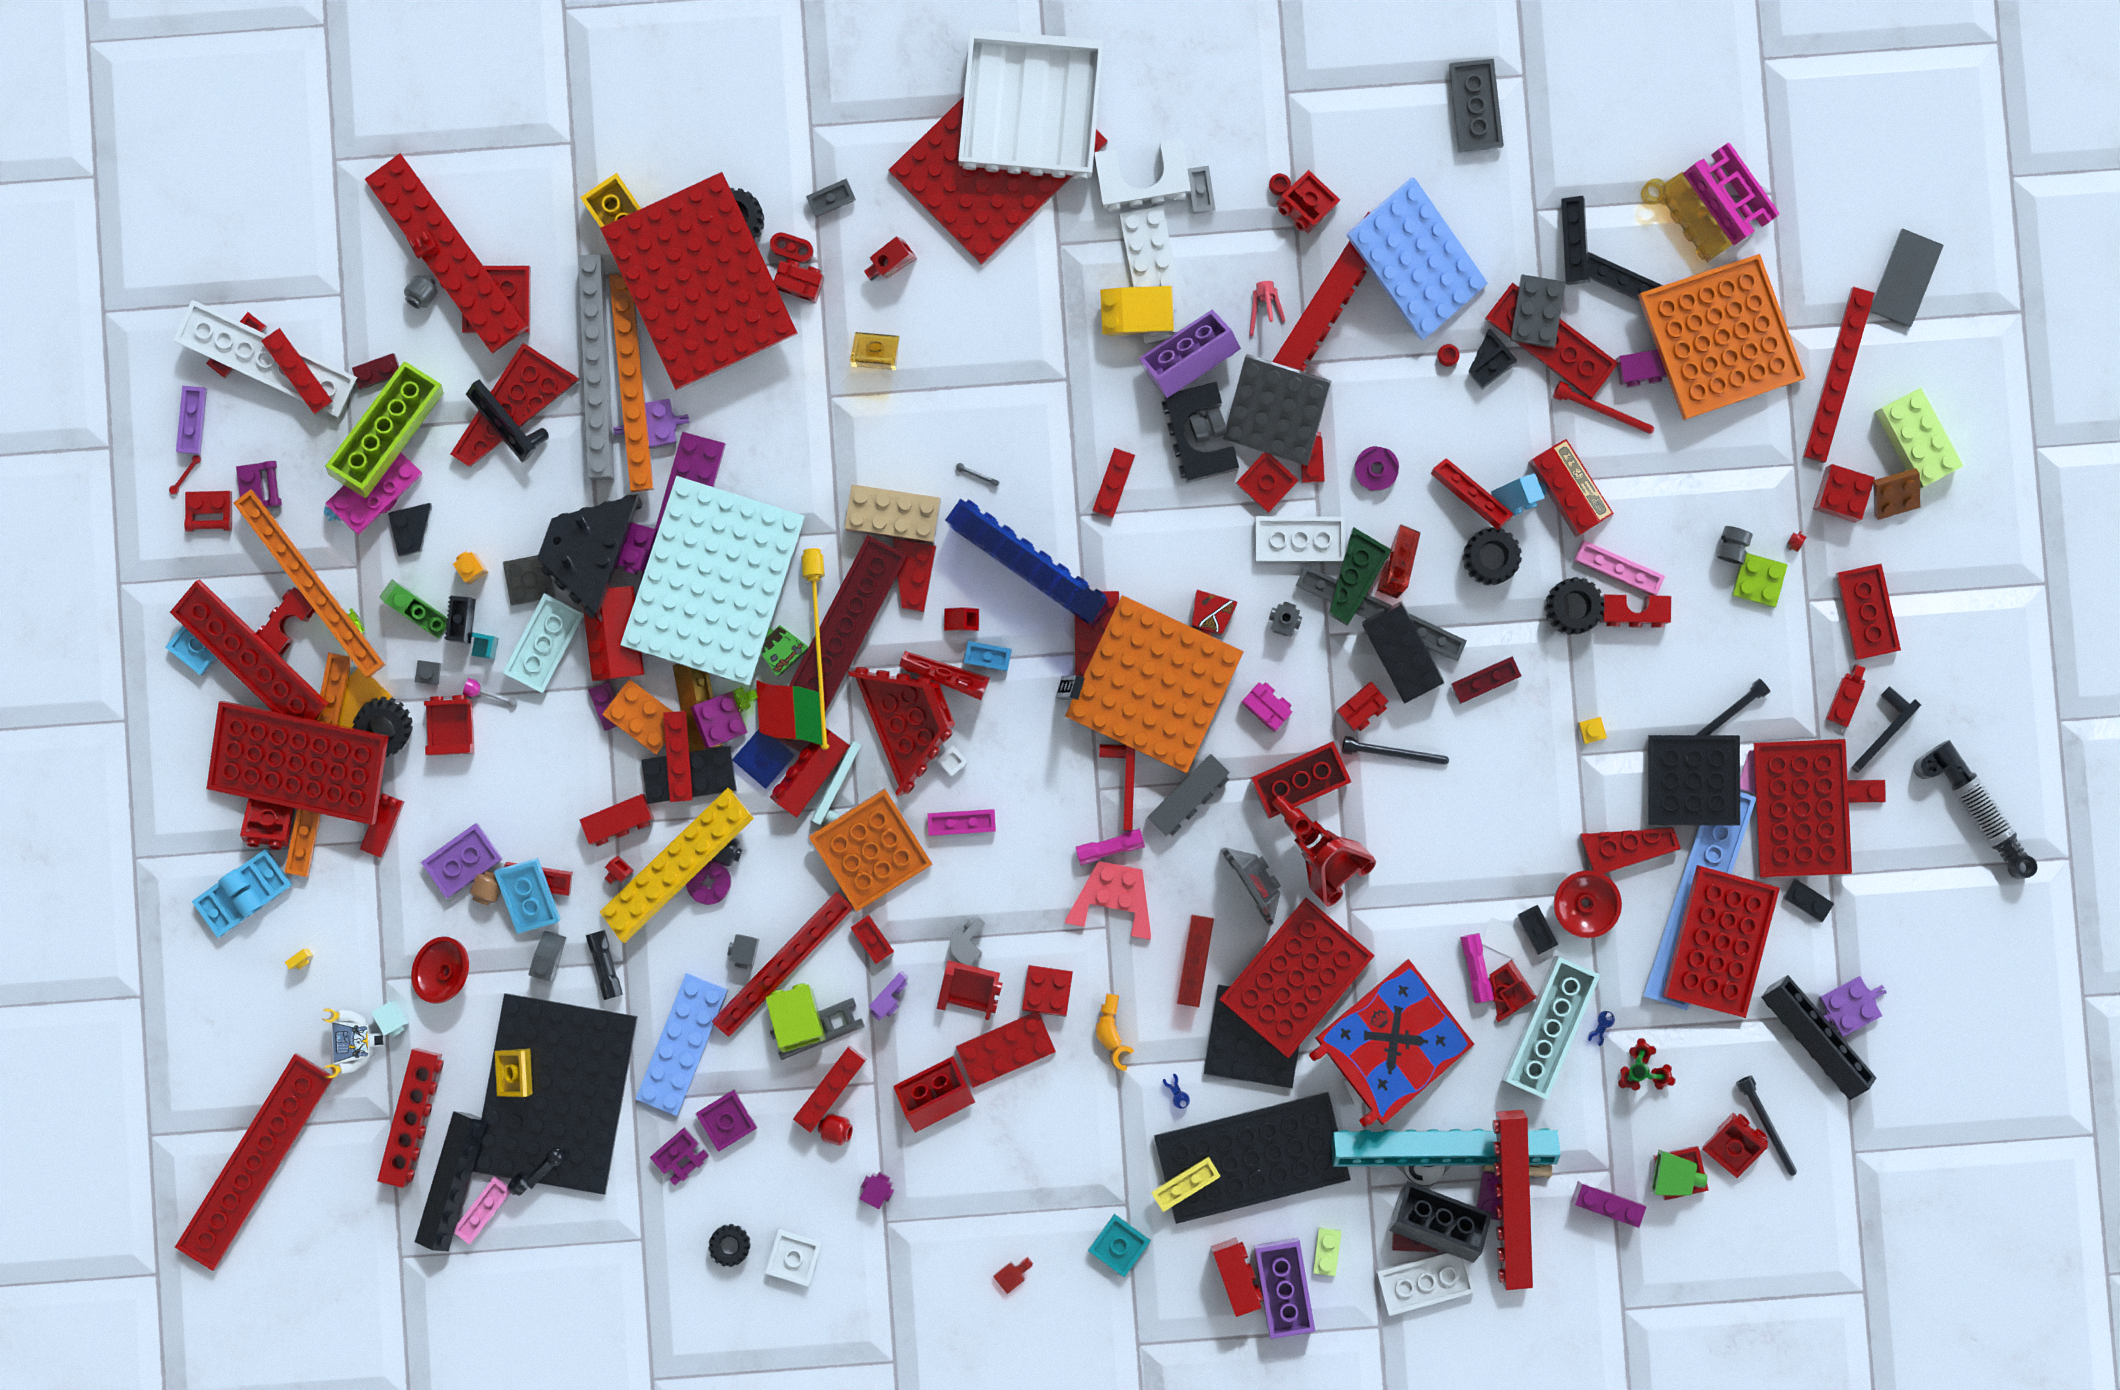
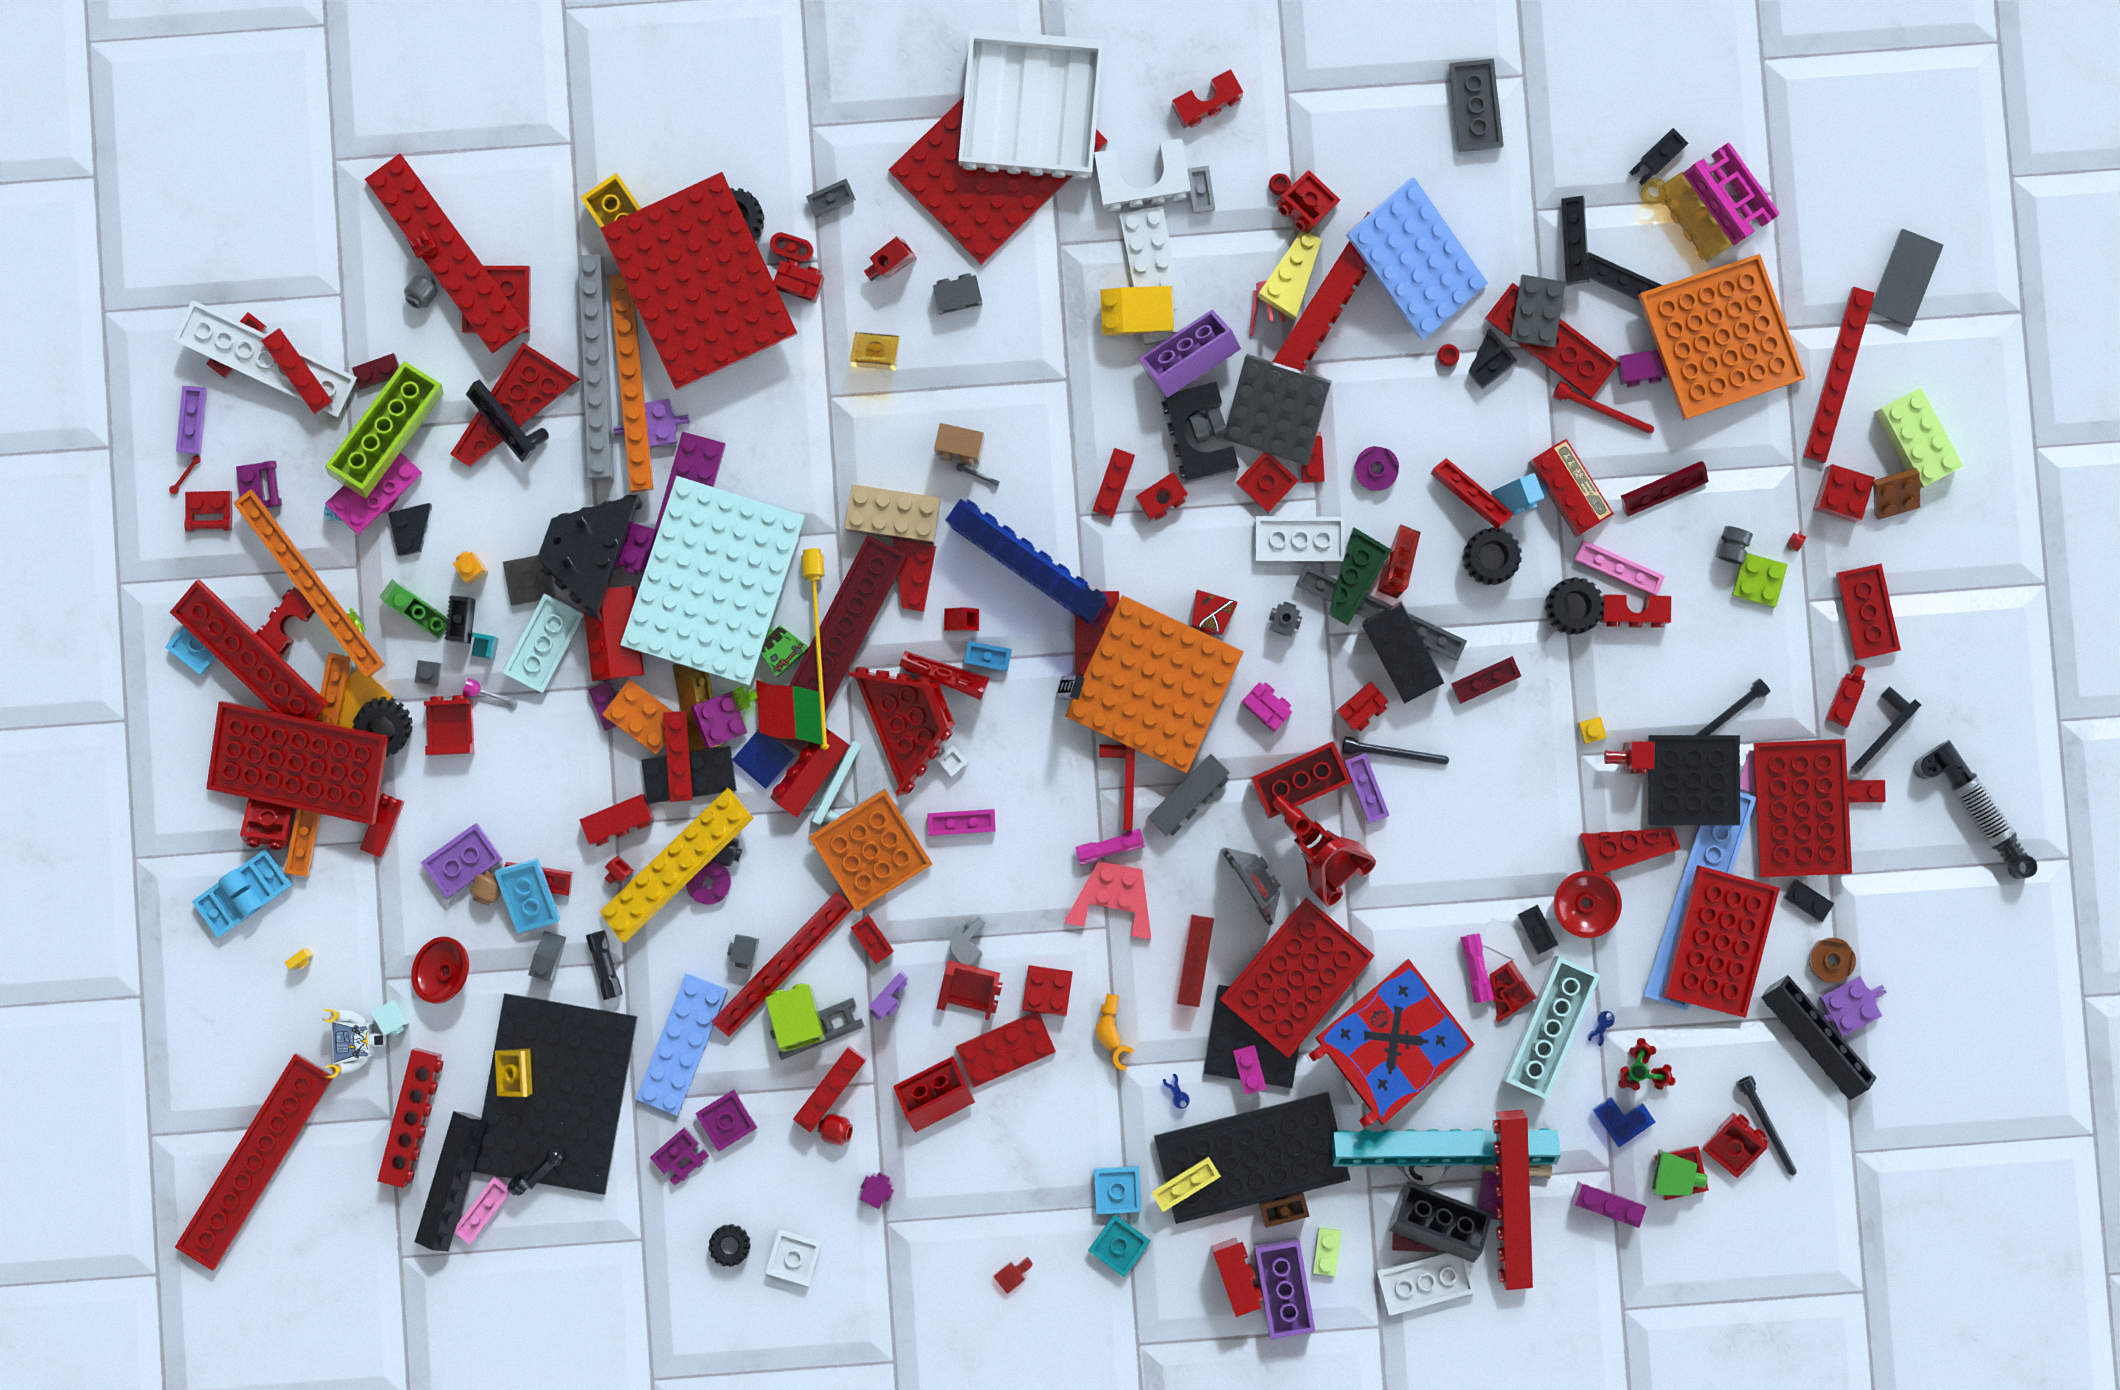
(957, 293): none -> dark grey brick
(959, 444): none -> medium nougat brick
(1117, 1190): none -> medium azure plate
(1168, 485): none -> red brick
(1192, 110): none -> red arch
(1249, 1069): none -> dark pink plate
(1284, 1210): none -> reddish brown brick
(1290, 278): none -> light yellow wing
(1366, 788): none -> medium lavender plate
(1623, 1127): none -> clear blue plate
(1636, 757): none -> red brick
(1660, 154): none -> black hinge
(1664, 488): none -> dark red plate
(1839, 970): none -> dark orange plate

